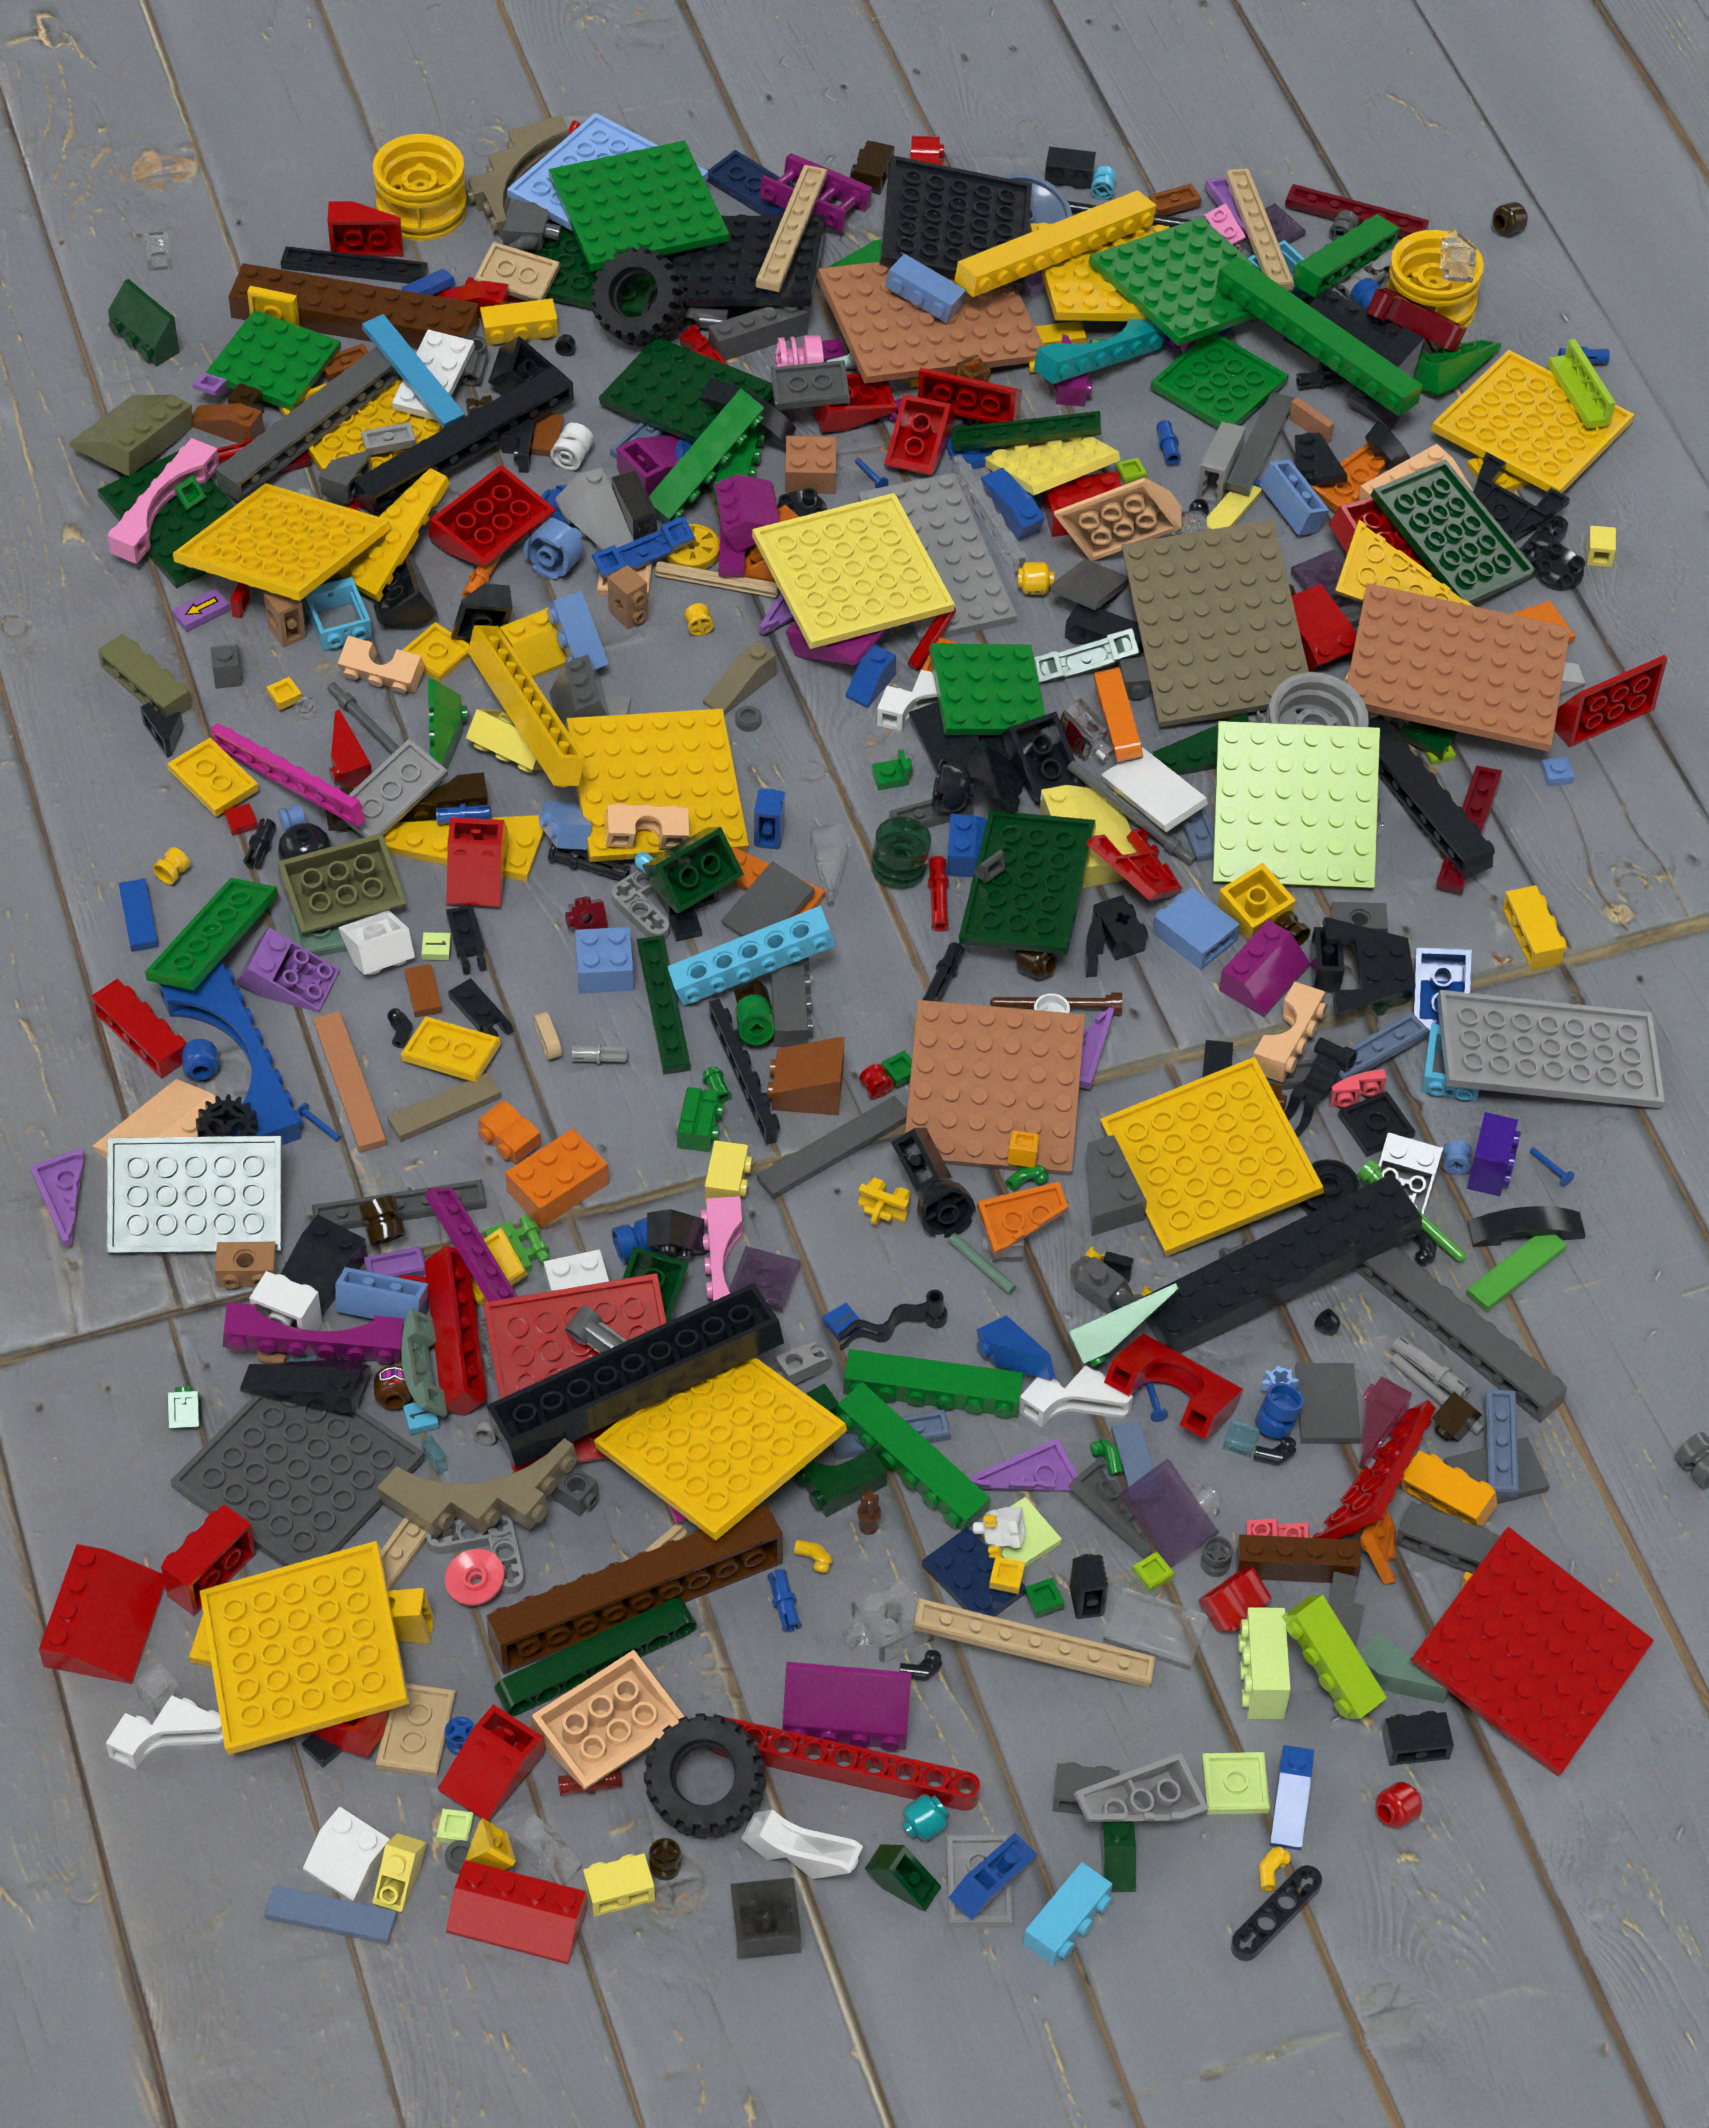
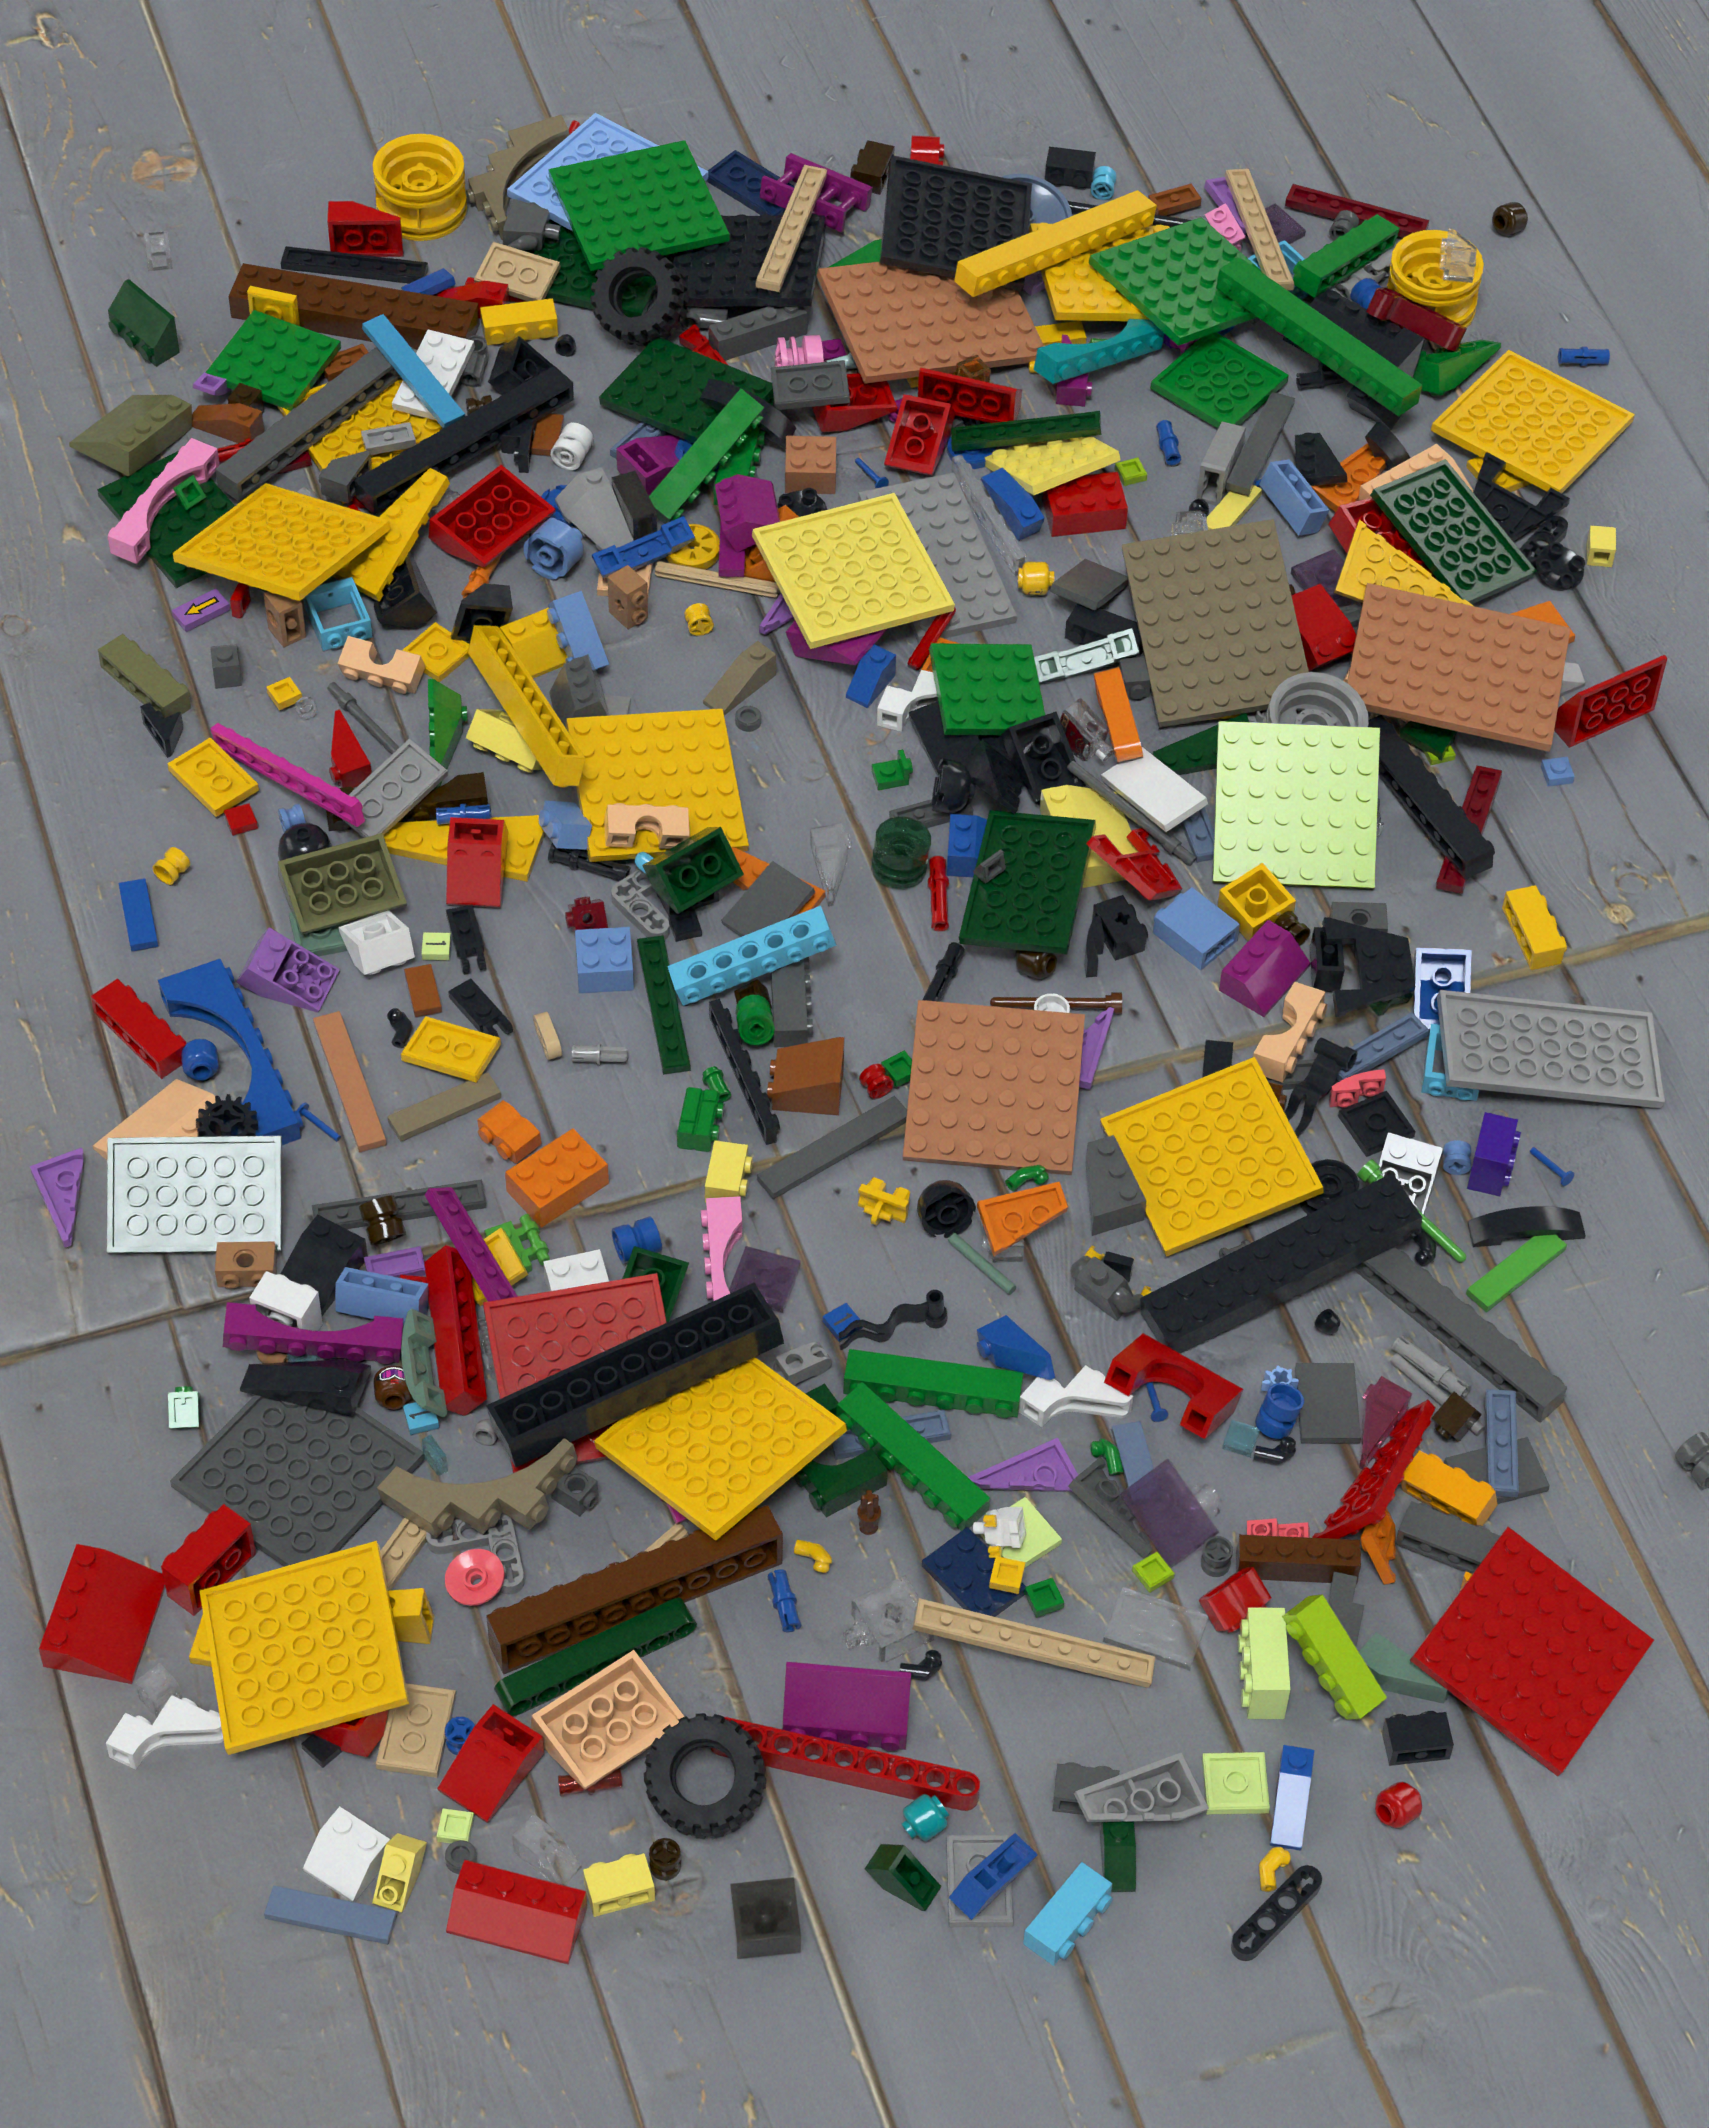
(211, 934): green plate -> none
(259, 843): black pin -> none
(491, 1846): yellow slope -> none
(589, 1329): dark grey piece -> none
(675, 1233): black brick -> none
(769, 818): blue brick -> none
(811, 1851): white arch -> none
(920, 1158): black brick -> none
(925, 288): medium blue brick -> none
(1023, 1149): light orange slope -> none
(1088, 1586): black brick -> none
(1109, 1331): wedge -> none
(1121, 517): light nougat slope -> none
(1311, 419): nougat tile -> none
(1583, 386): lime fence -> none

